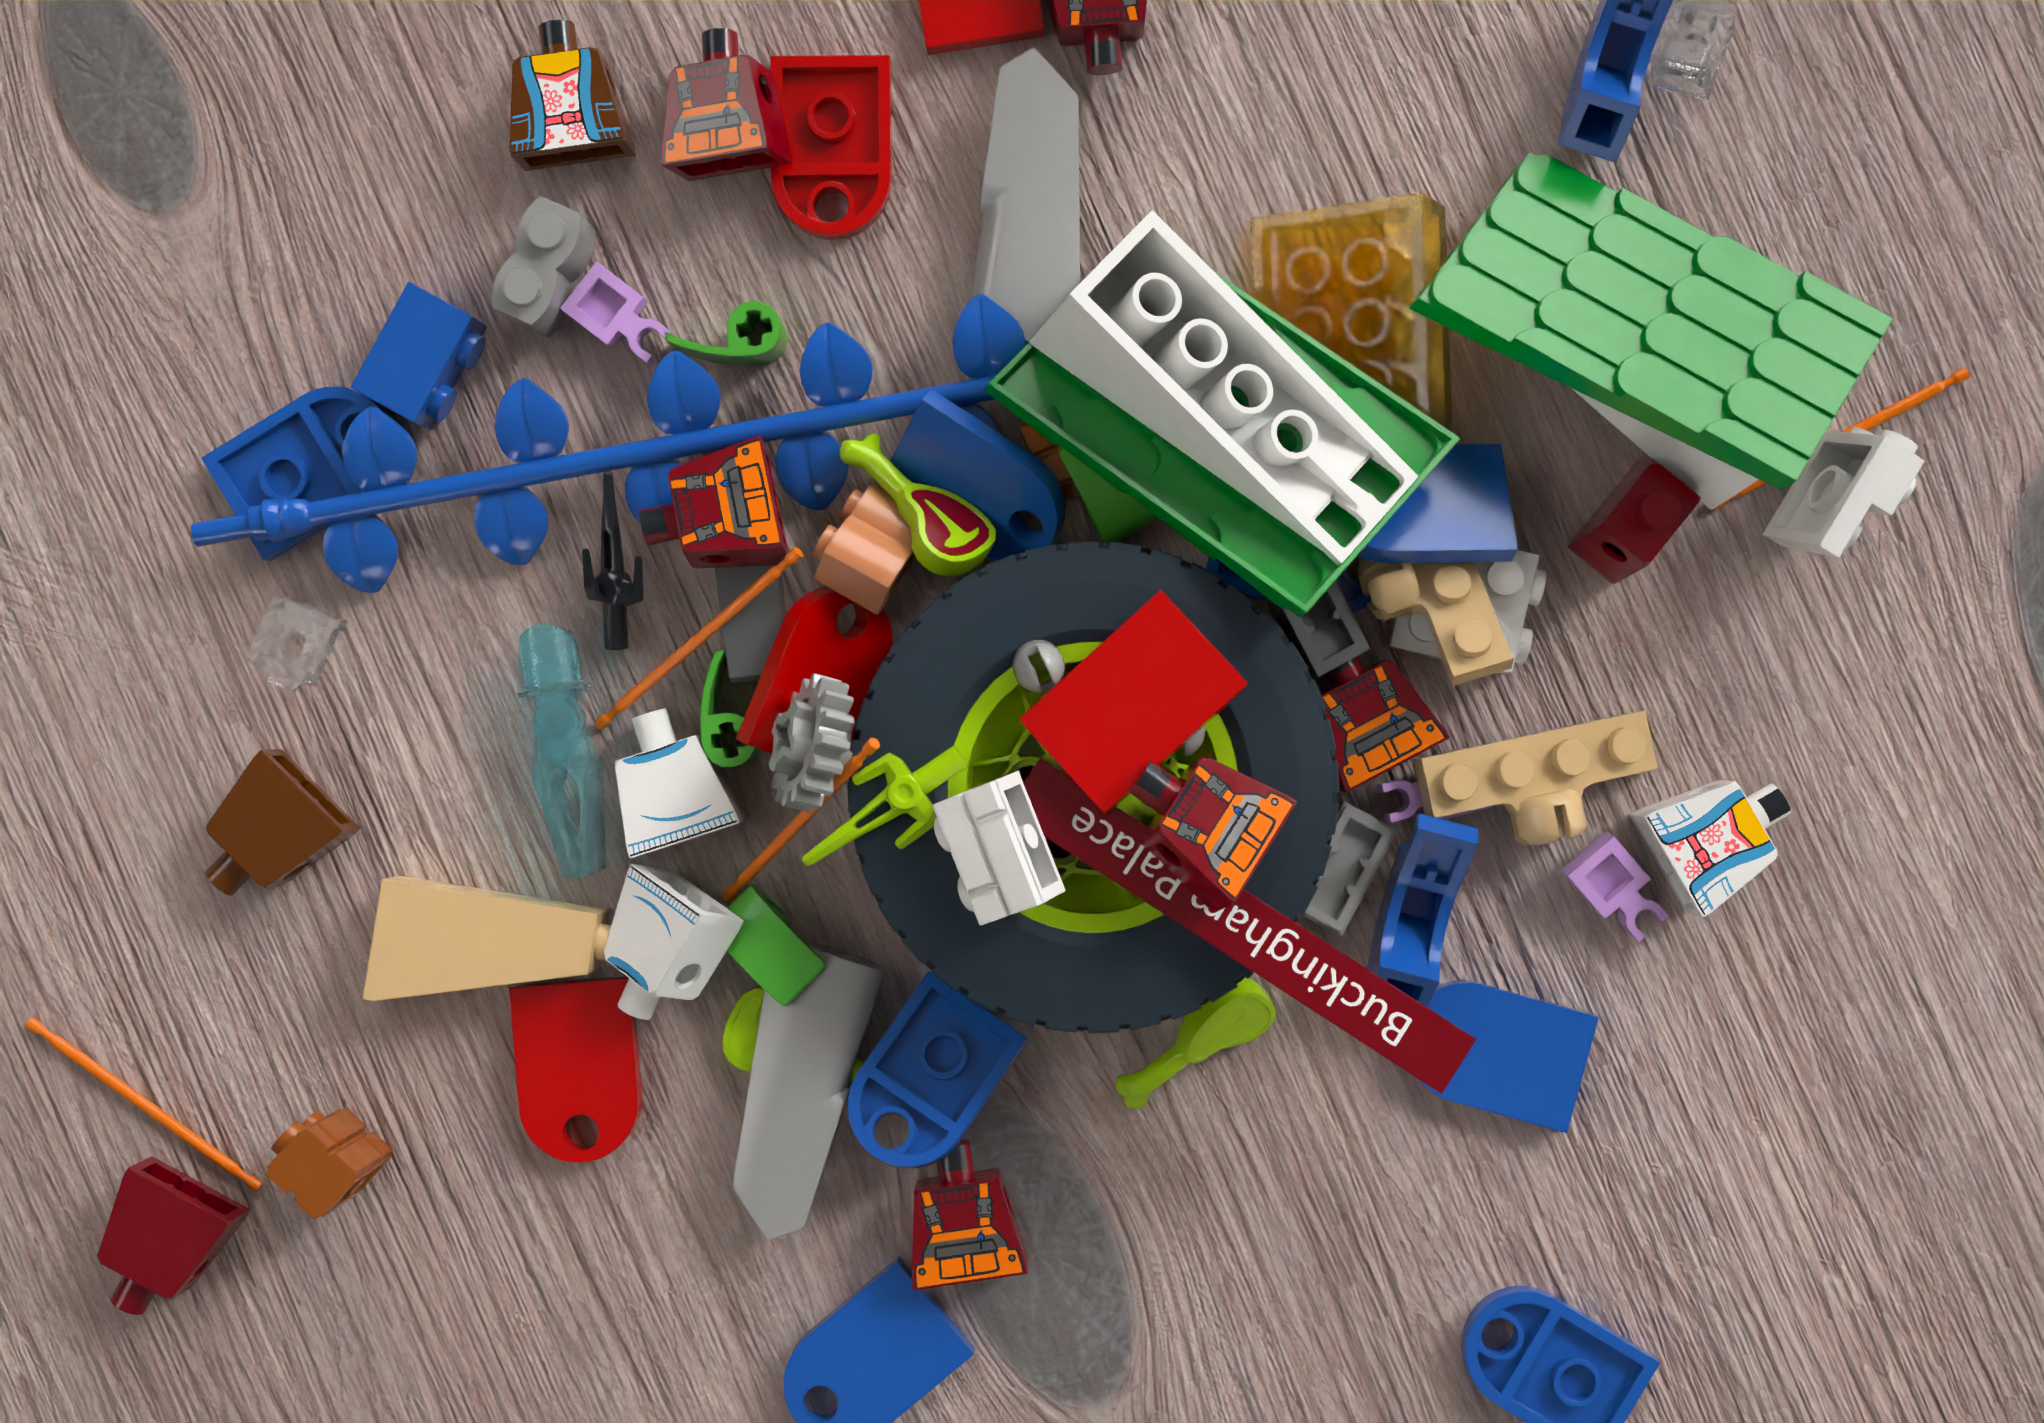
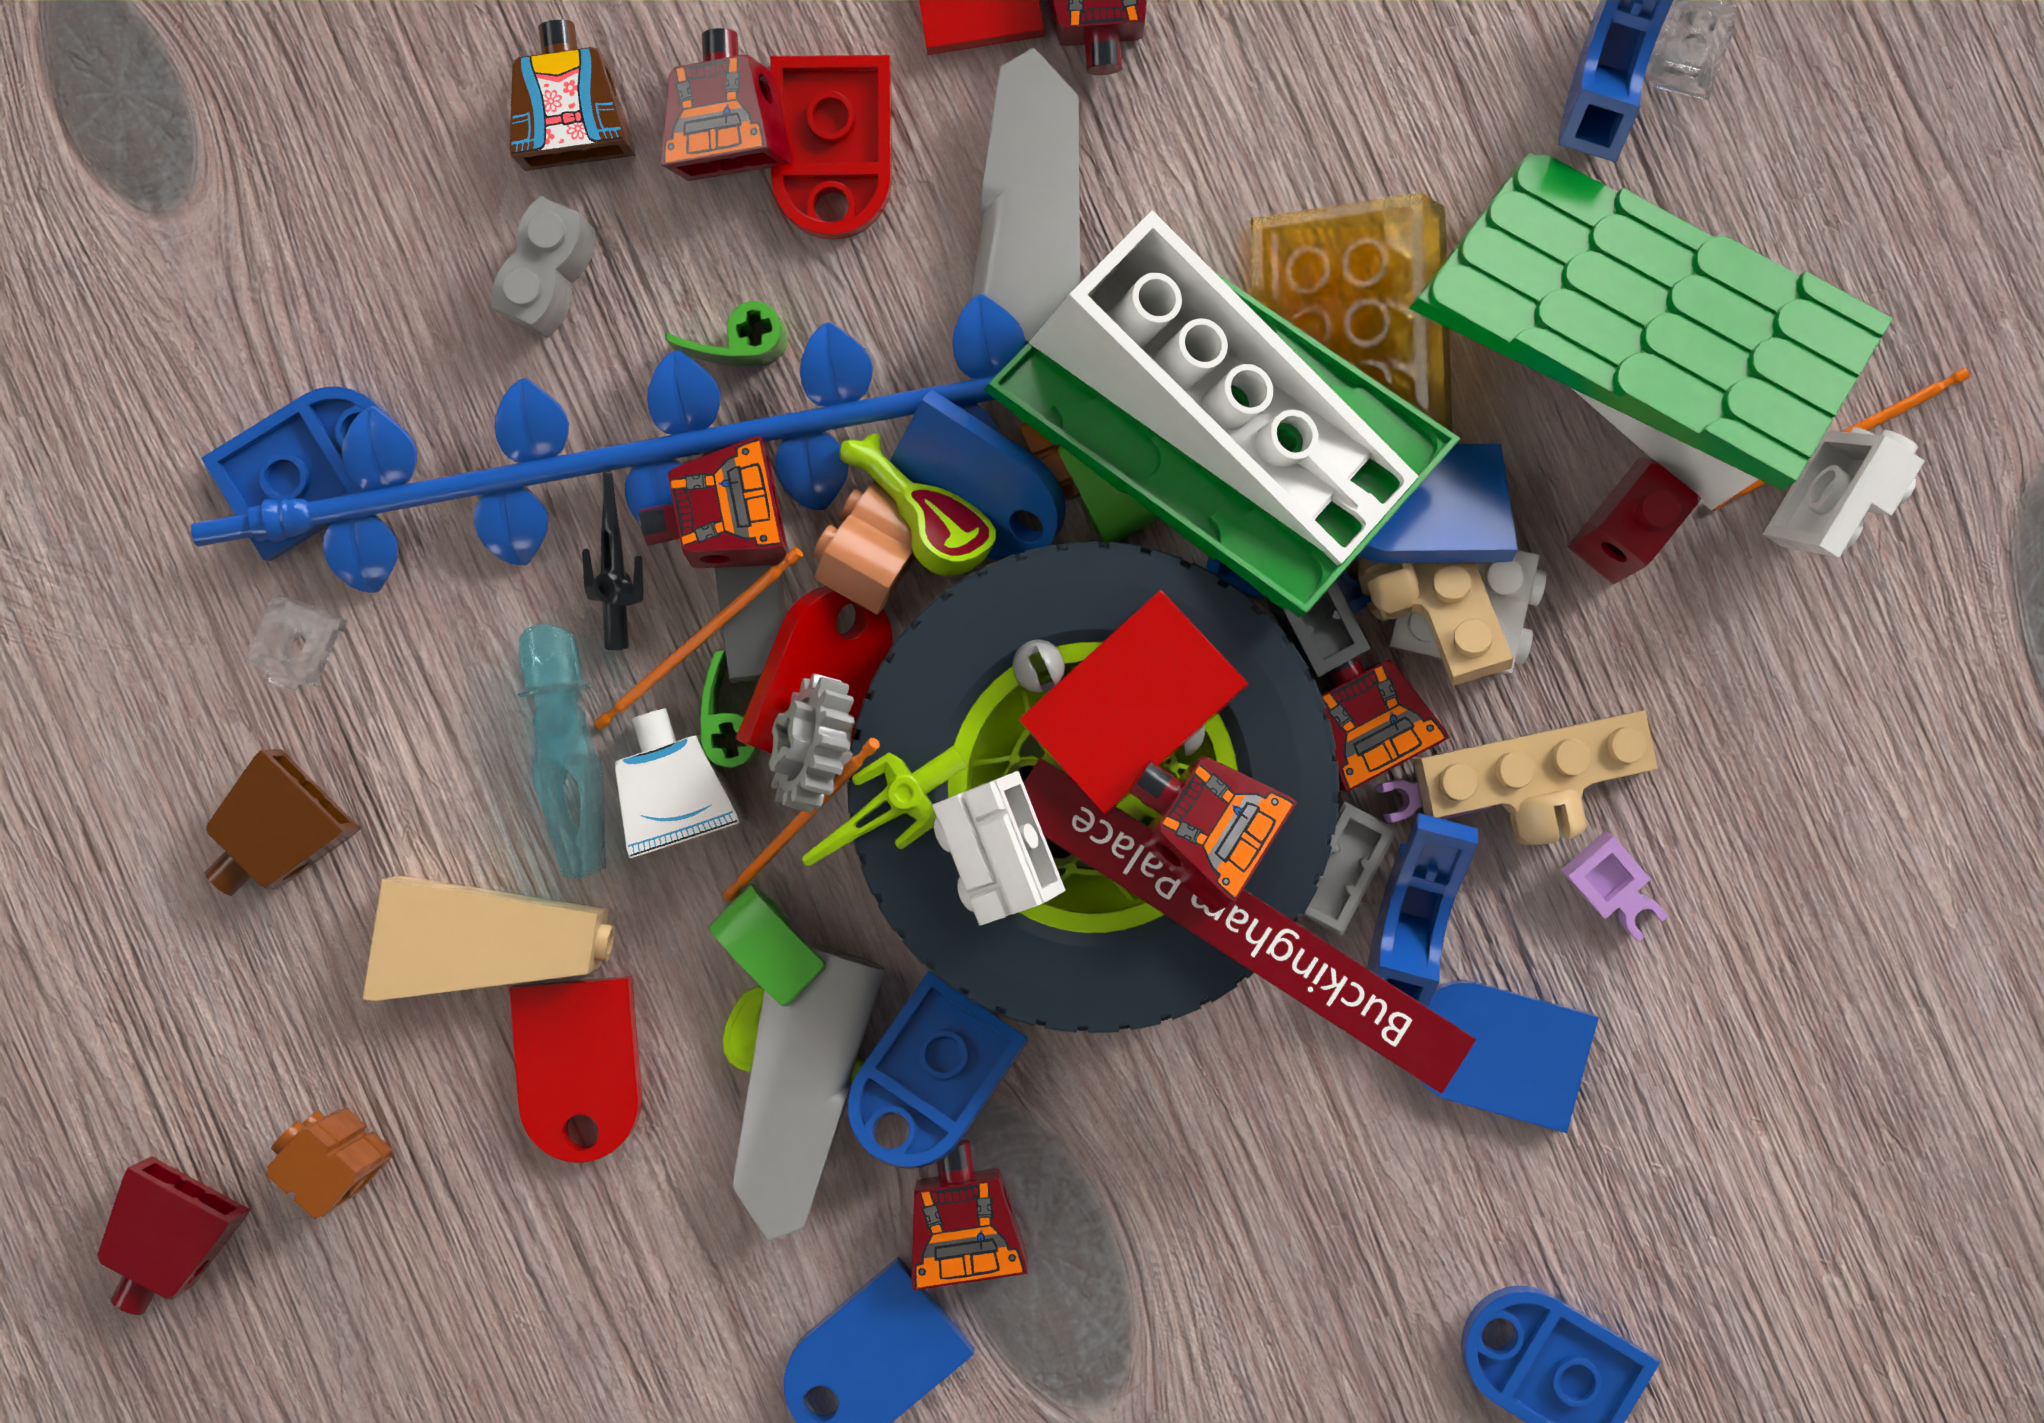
(144, 1104): orange piece -> none
(420, 357): blue brick -> none
(610, 310): lavender plate -> none
(666, 938): white torso -> none
(1216, 1026): lime piece -> none
(1711, 840): torso -> none

